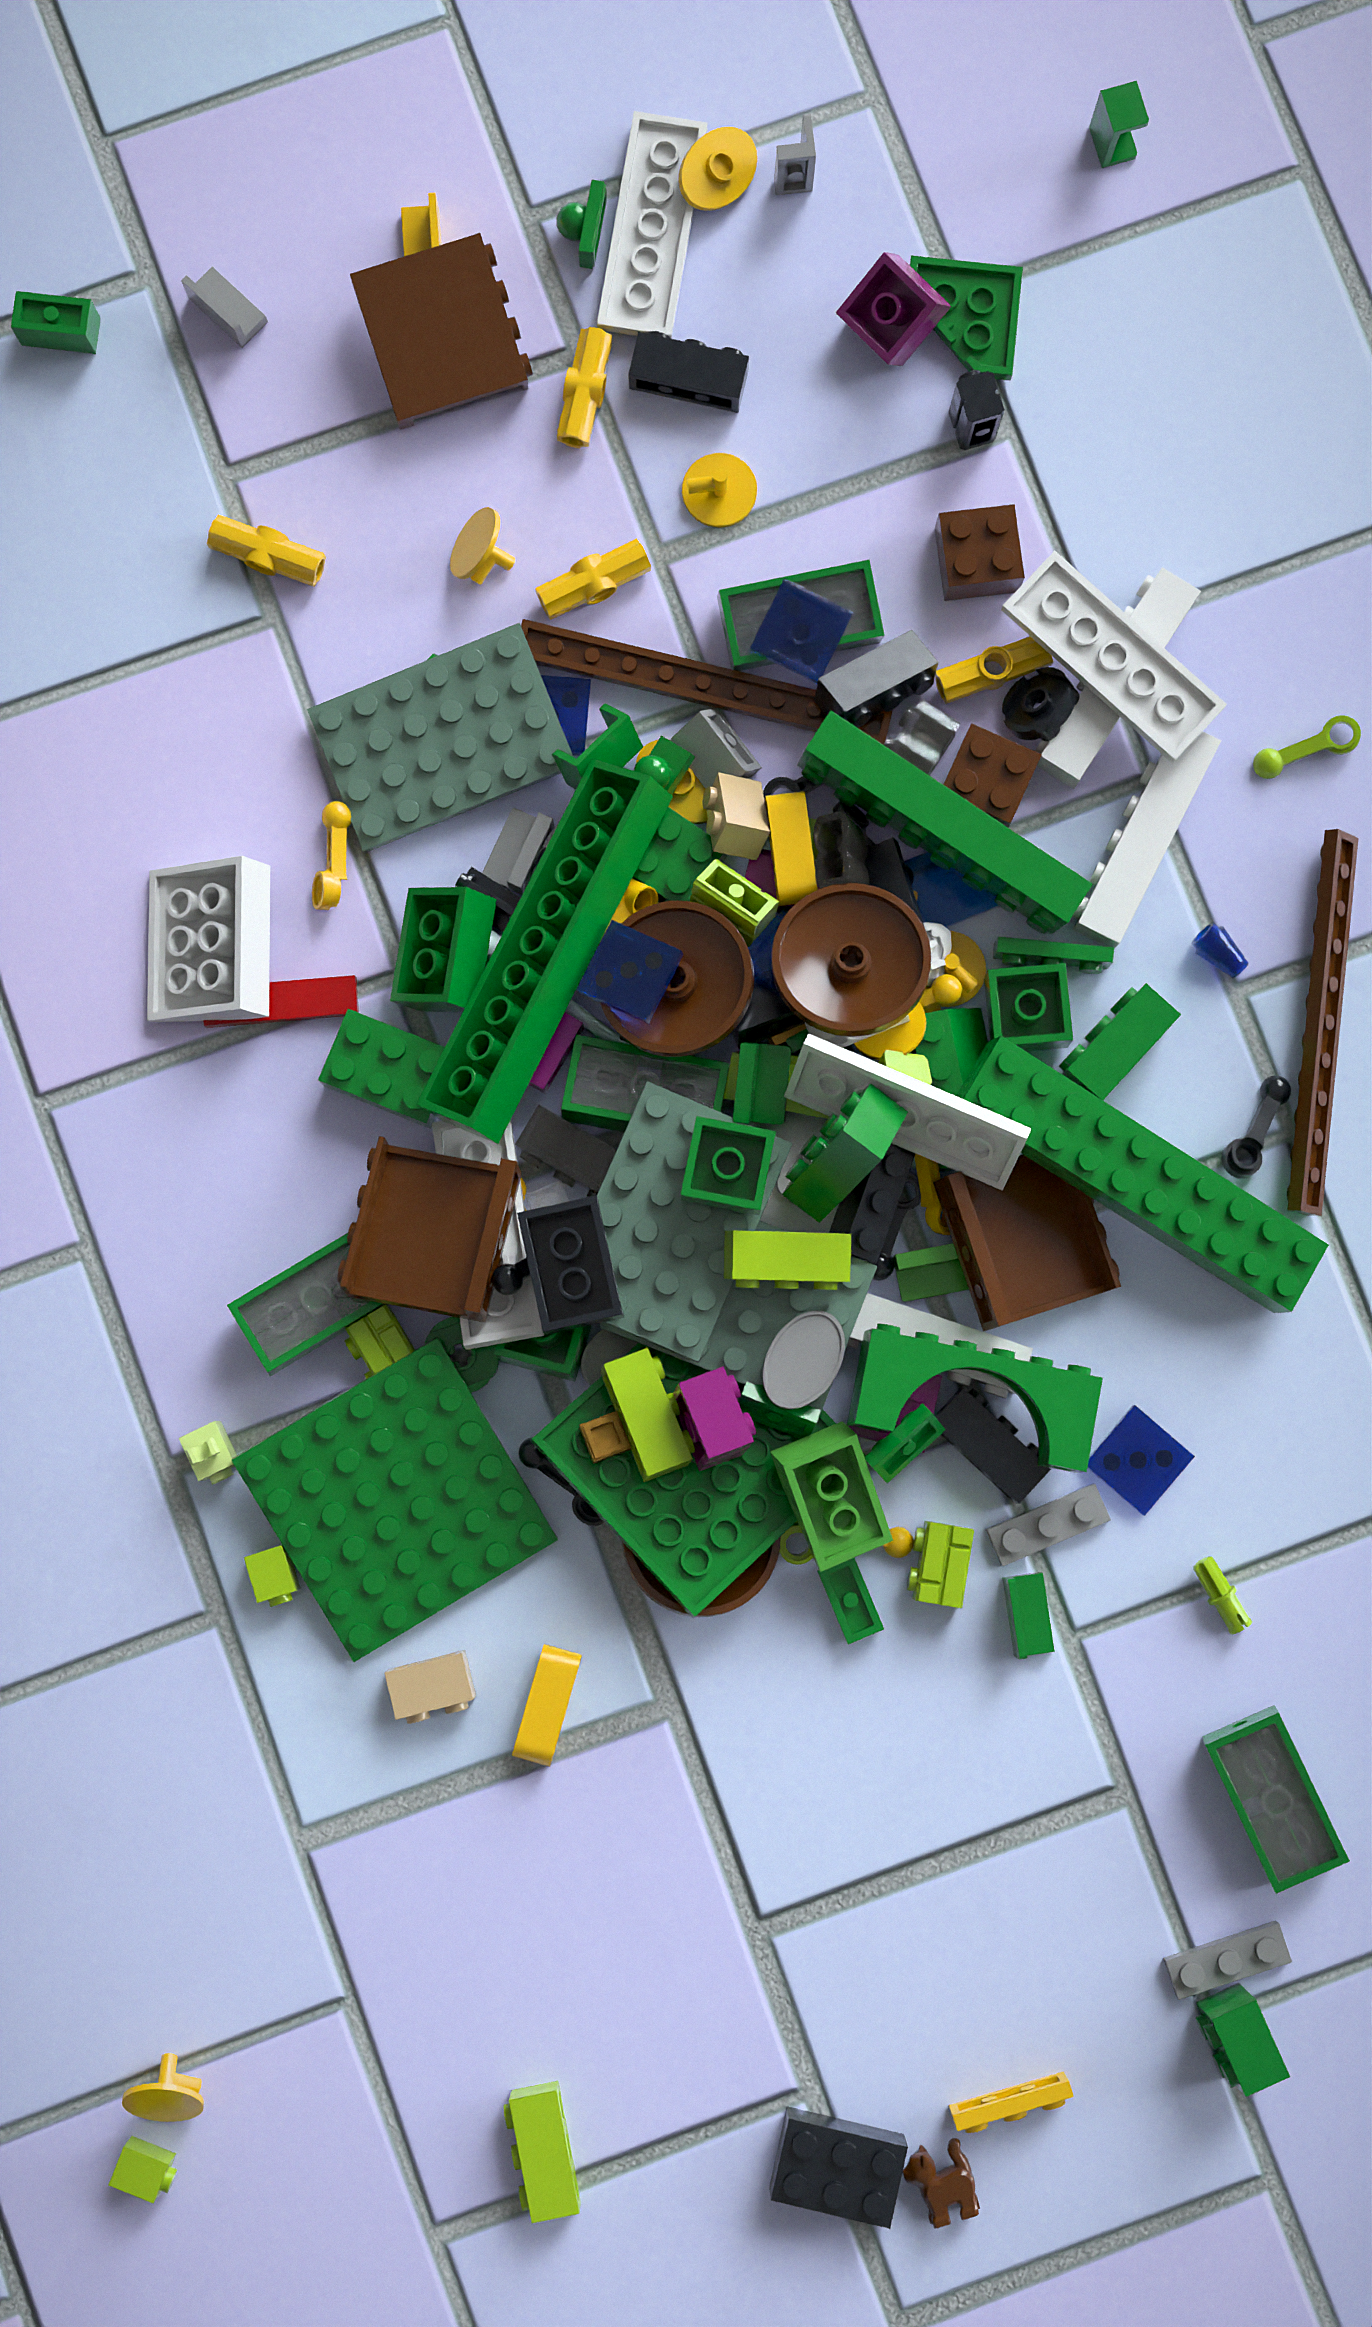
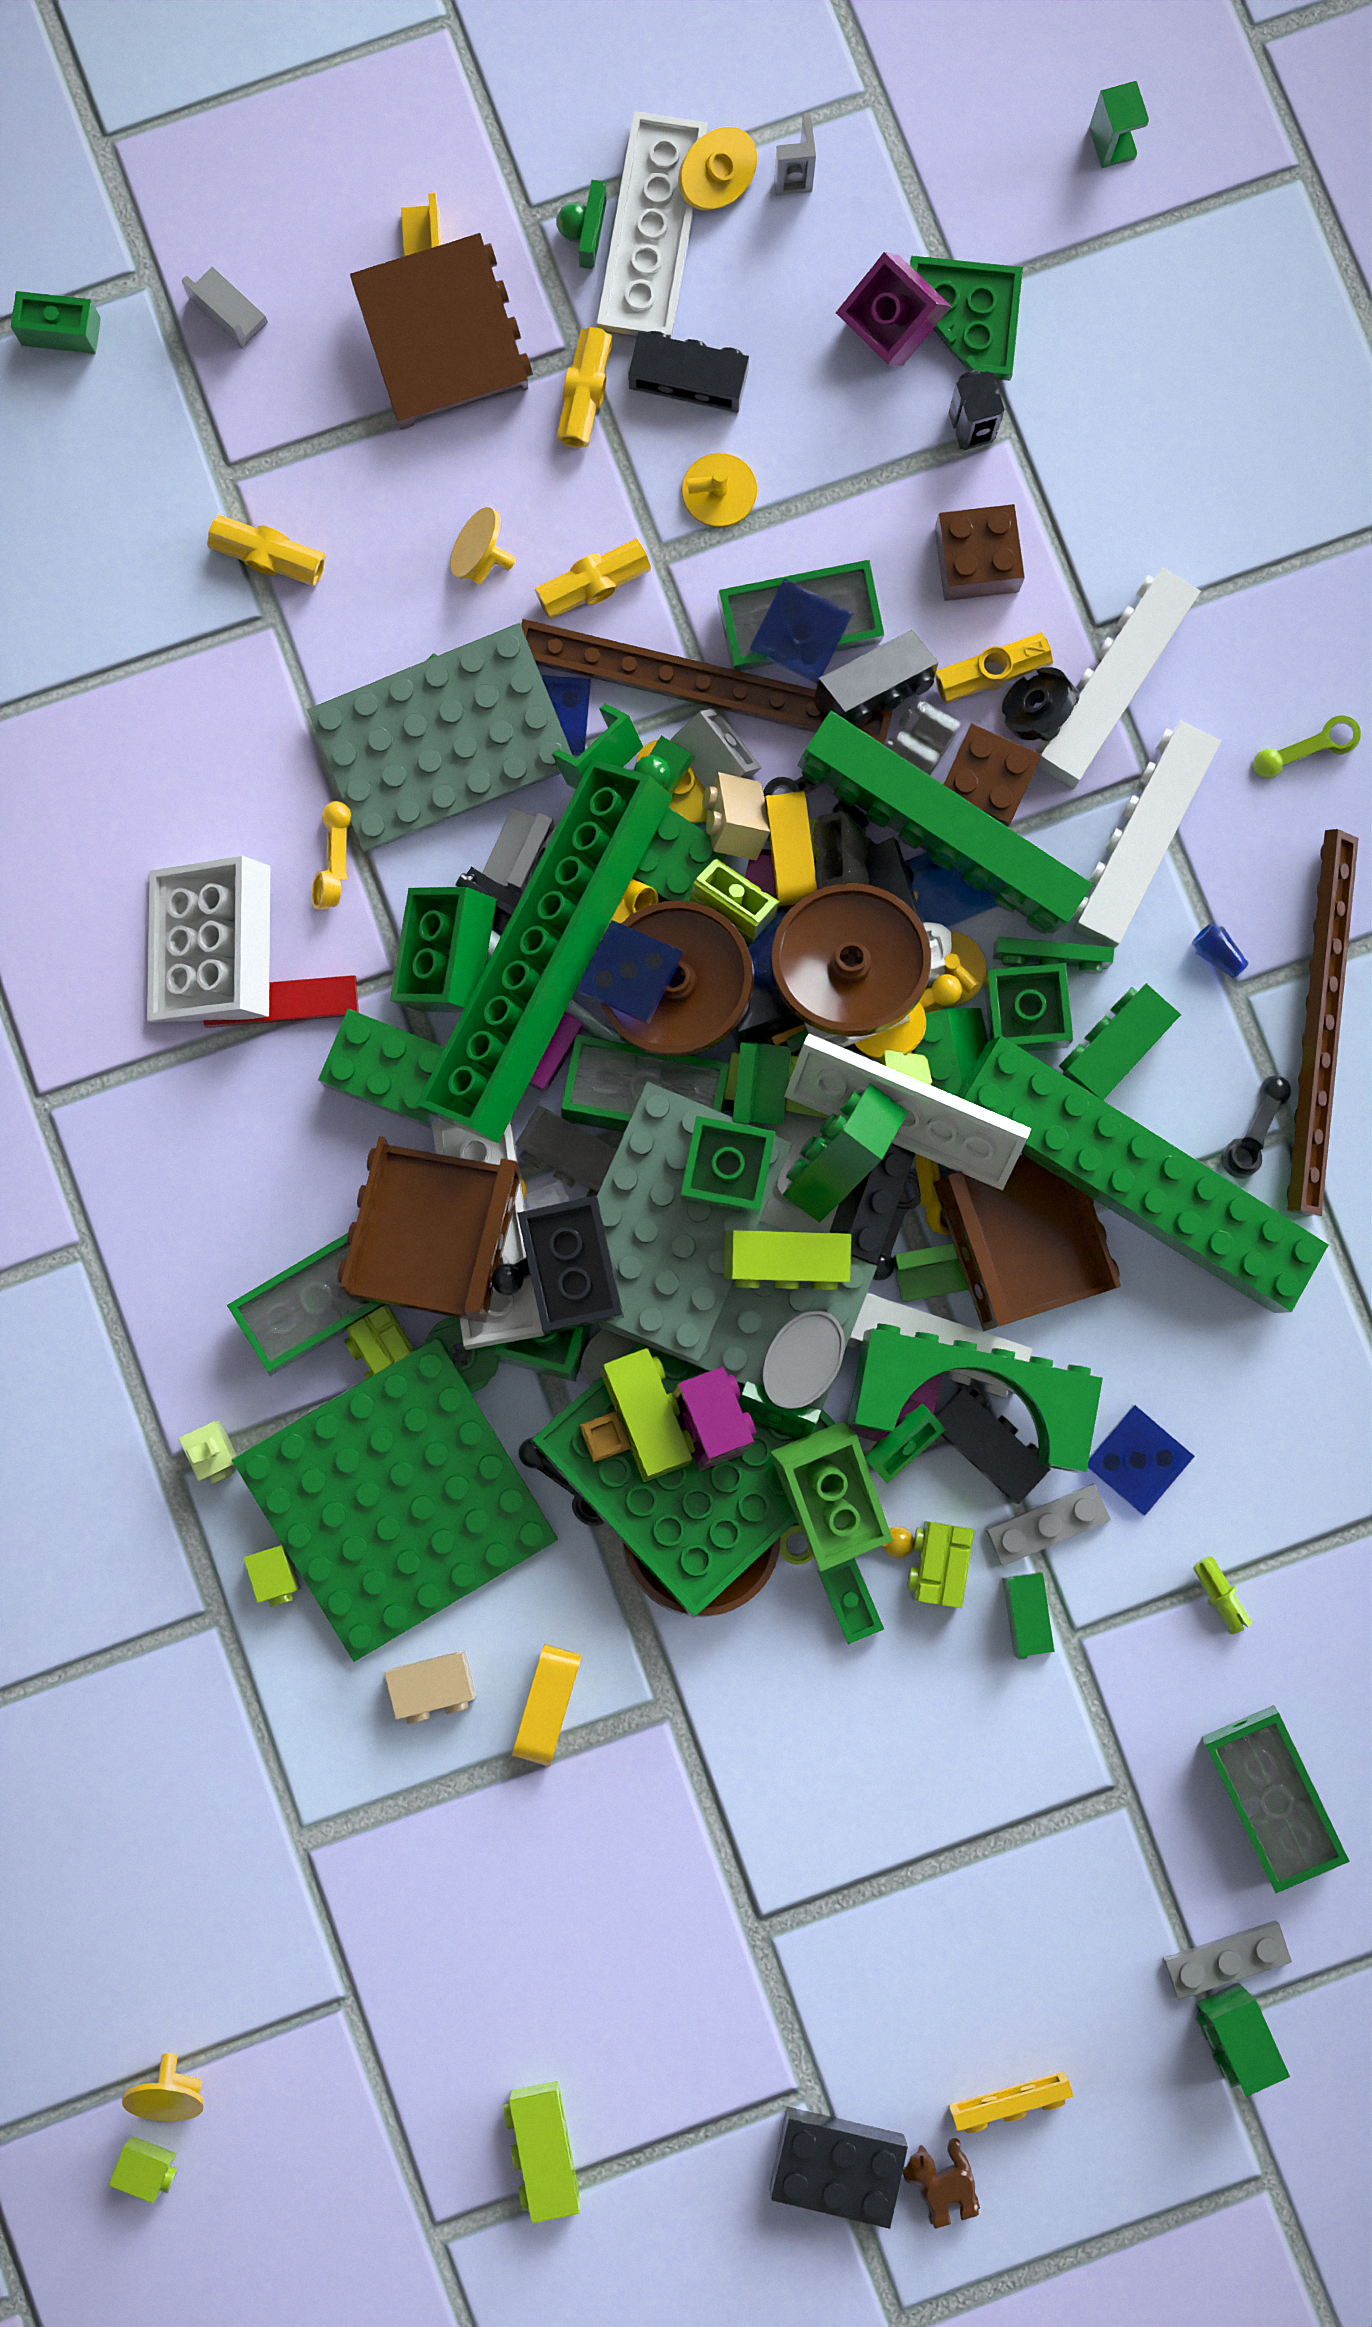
(1113, 657): white plate -> none

